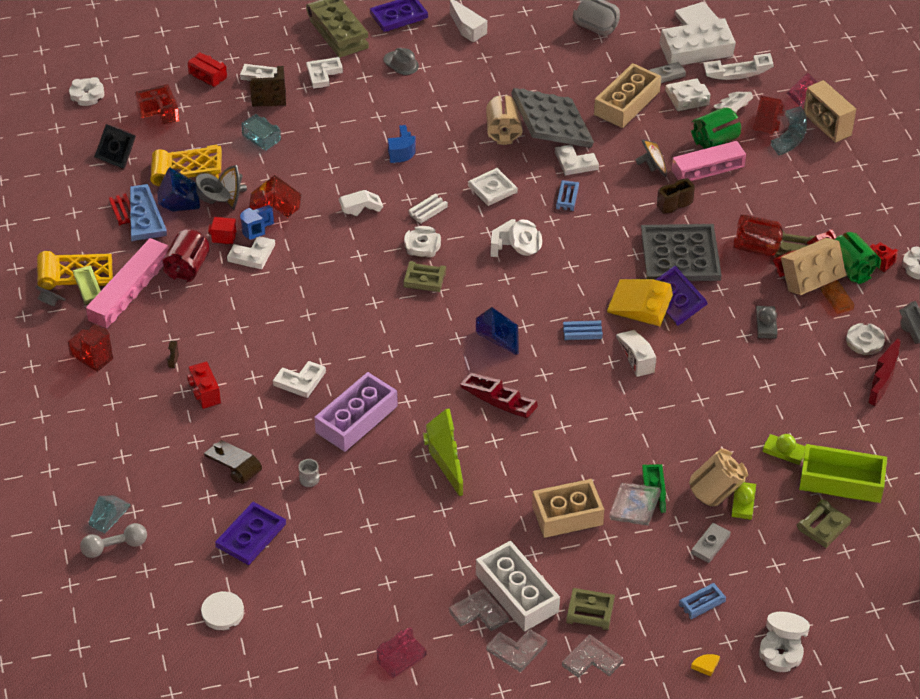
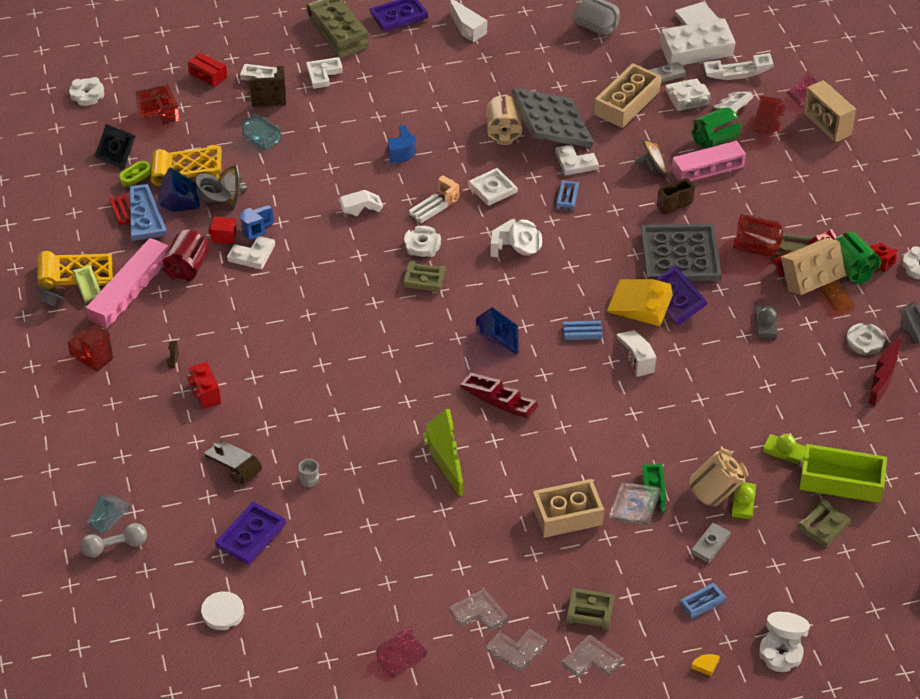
(135, 173): none -> lime plate
(277, 195): clear red brick -> none
(300, 383): white plate -> none
(356, 411): lavender brick -> none
(402, 61): dark grey piece -> none
(449, 189): none -> light nougat bracket
(517, 586): white brick -> none
(795, 133): clear light blue tile -> none

